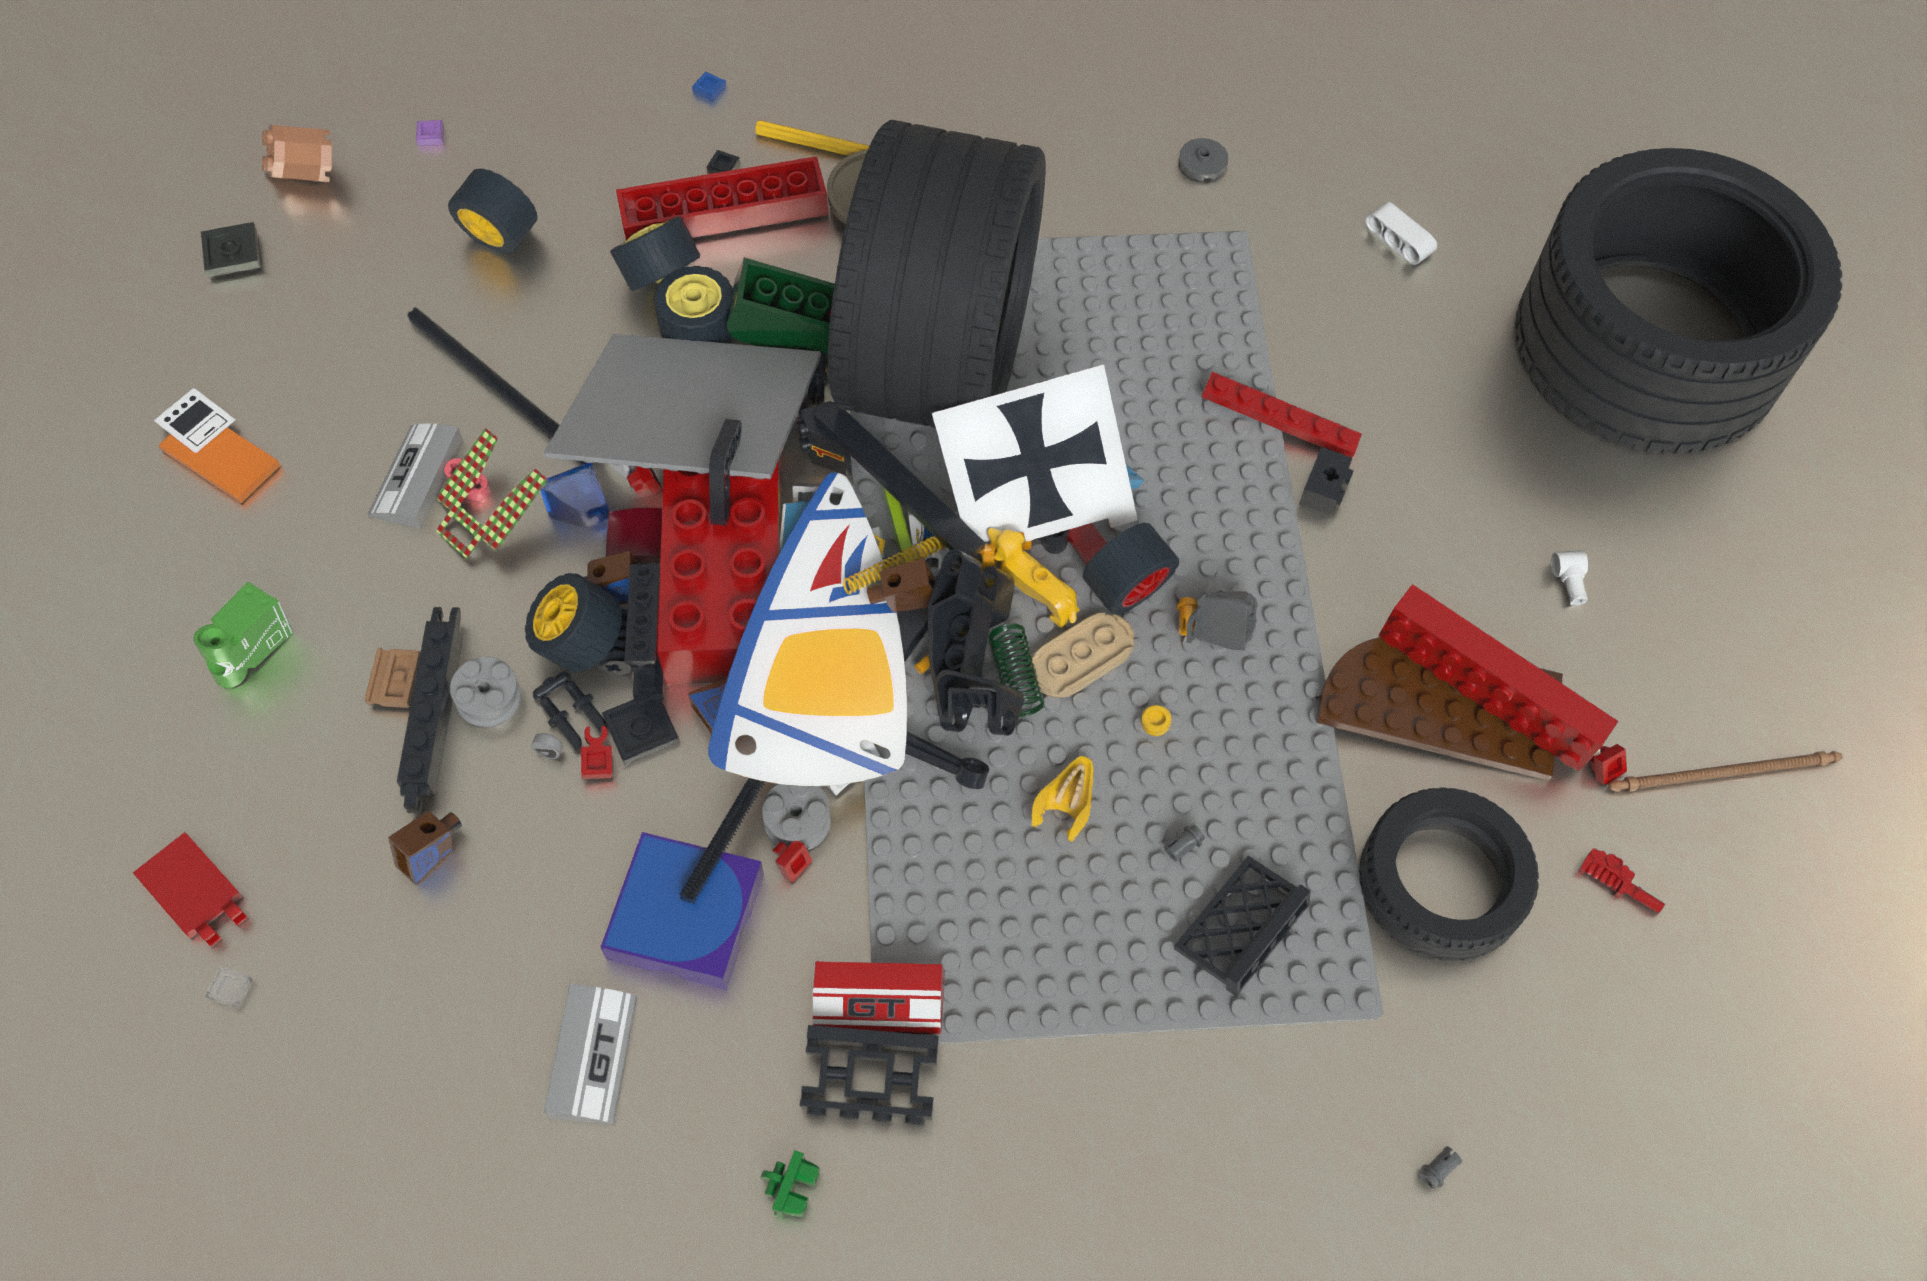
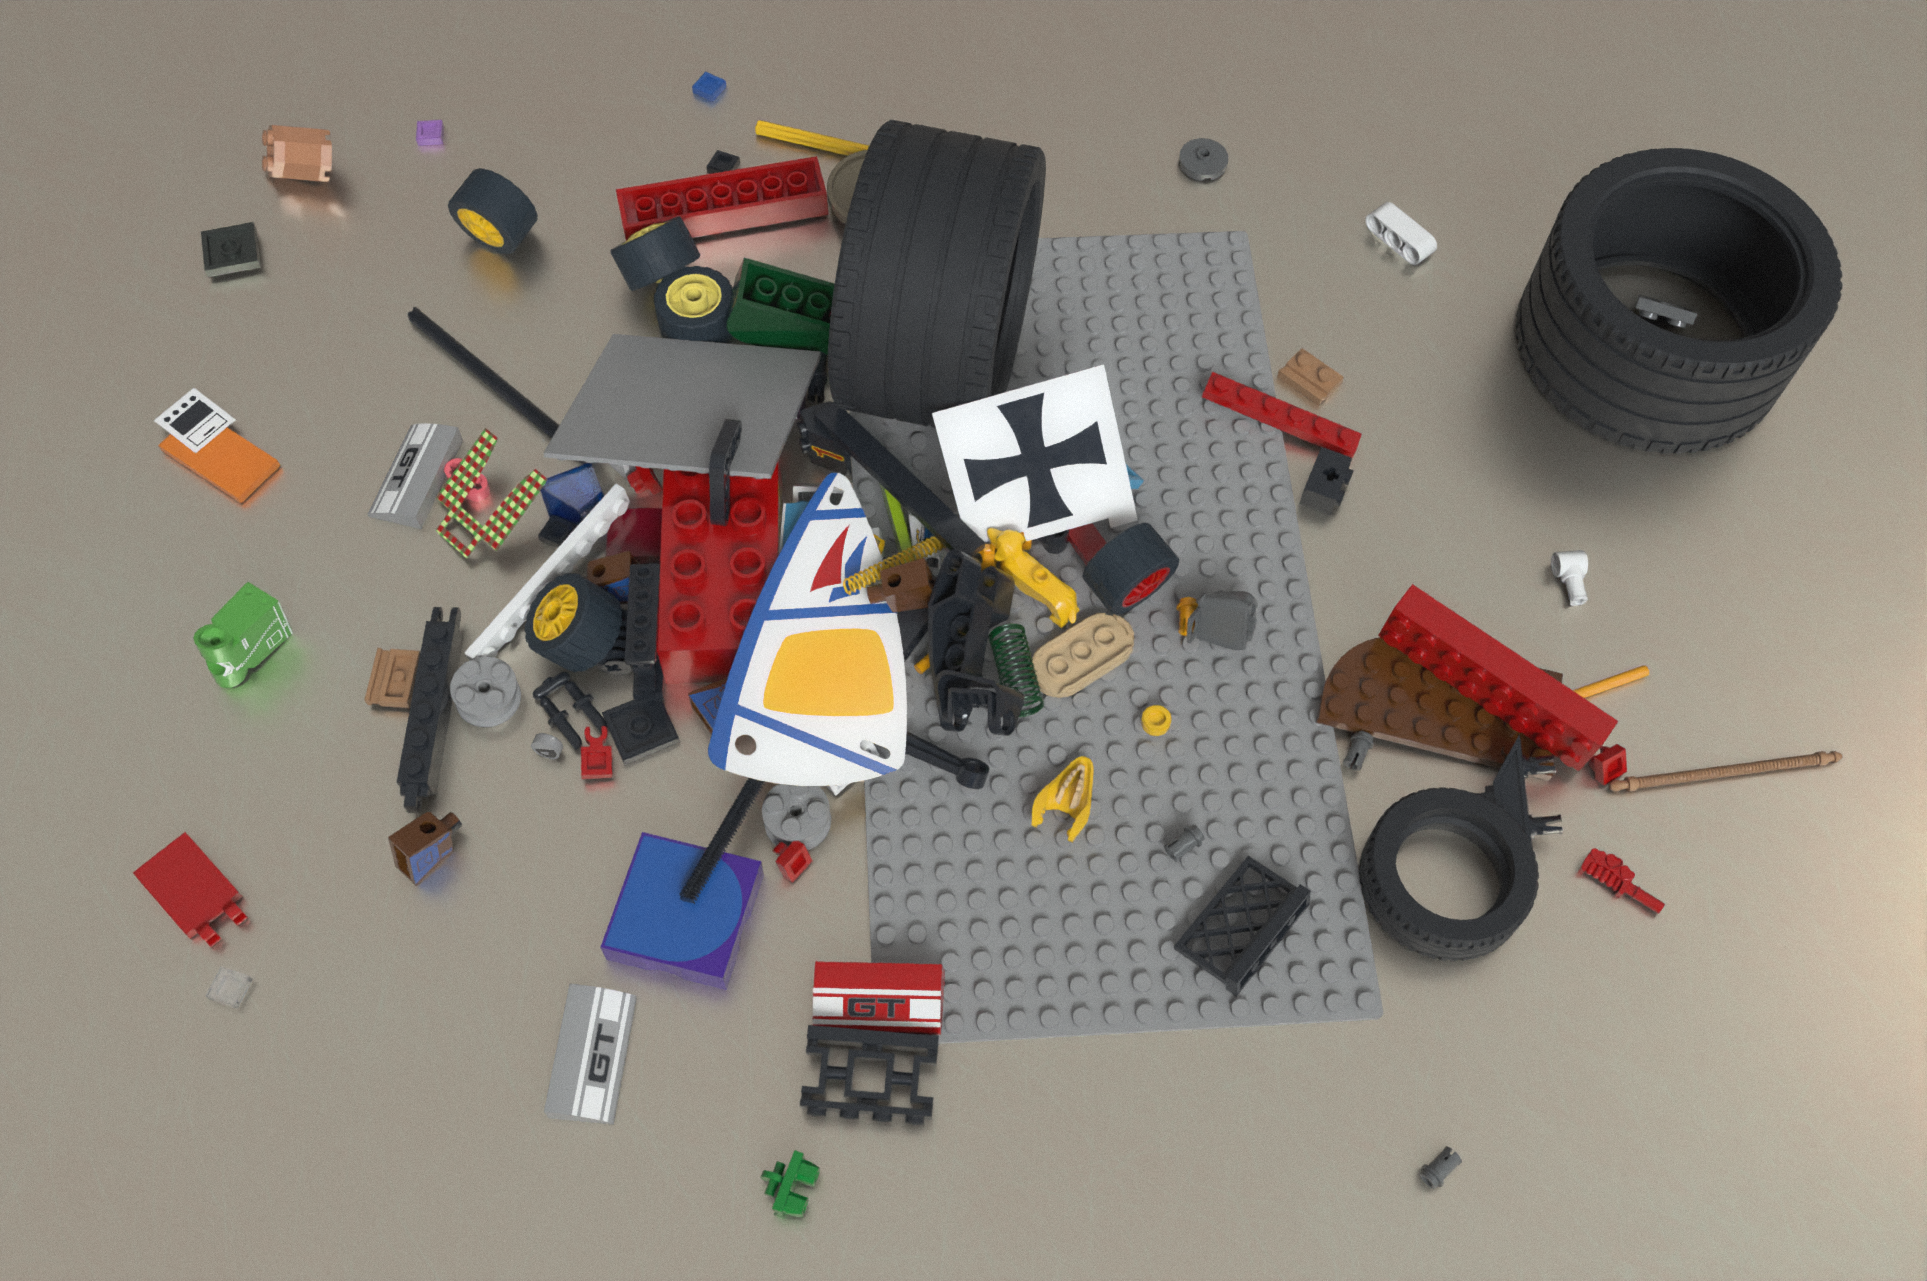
(556, 531): none -> black tile
(576, 545): none -> white plate
(1310, 376): none -> medium nougat plate
(1359, 748): none -> dark grey pin
(1510, 791): none -> black connector
(1613, 681): none -> light orange bar
(1673, 313): none -> dark grey plate

